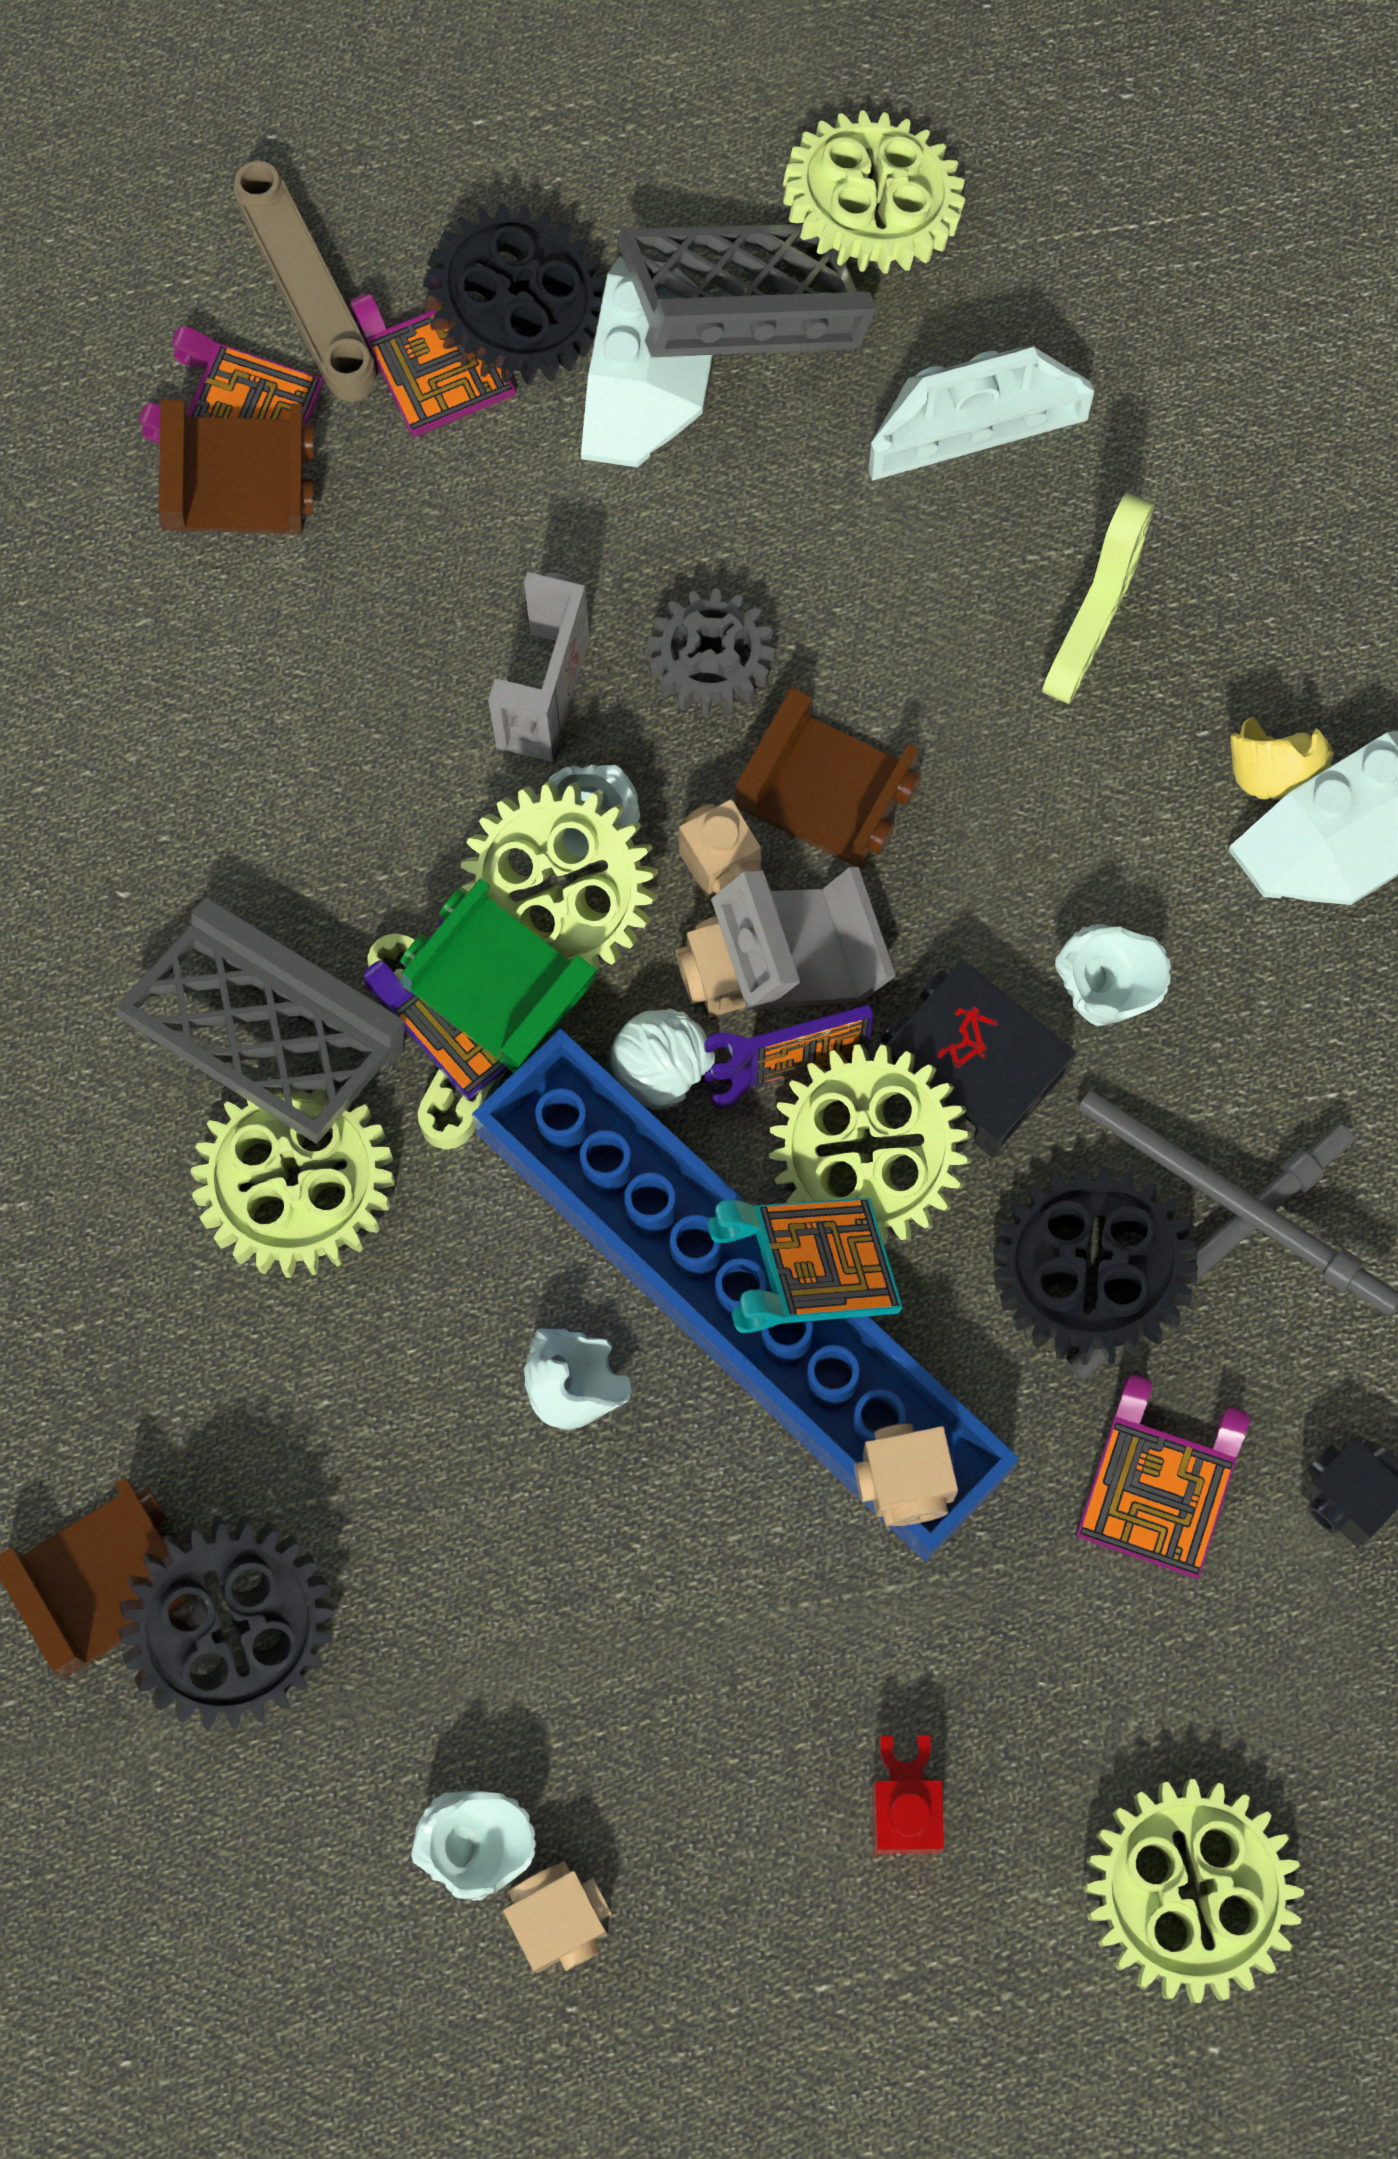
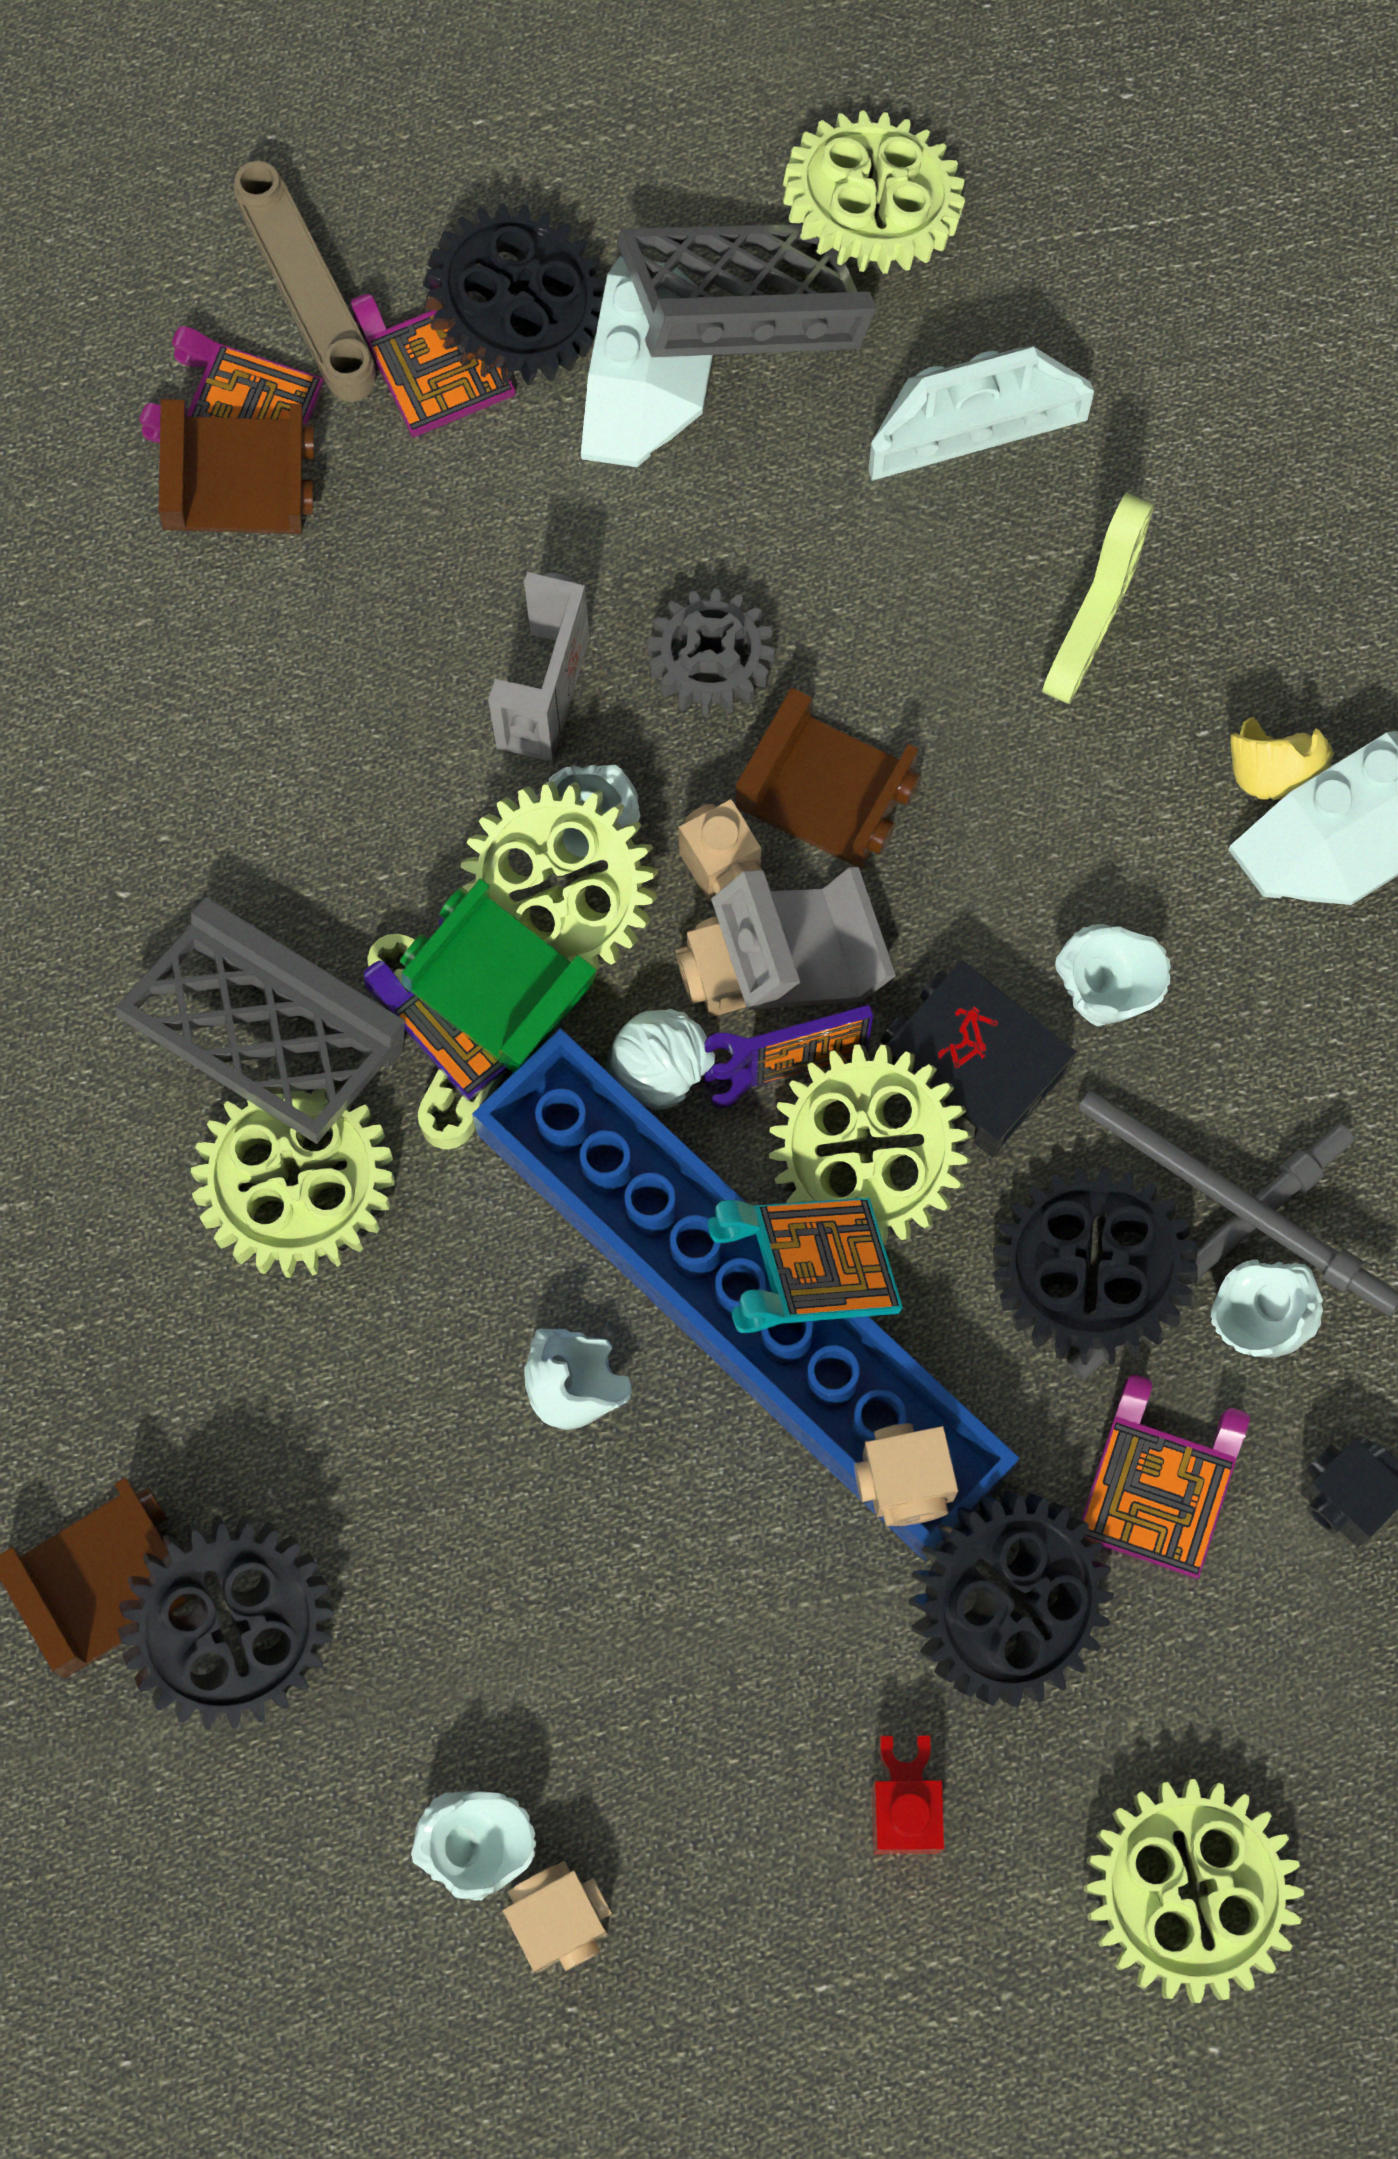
(974, 1643): none -> black gear
(1267, 1308): none -> light aqua hair

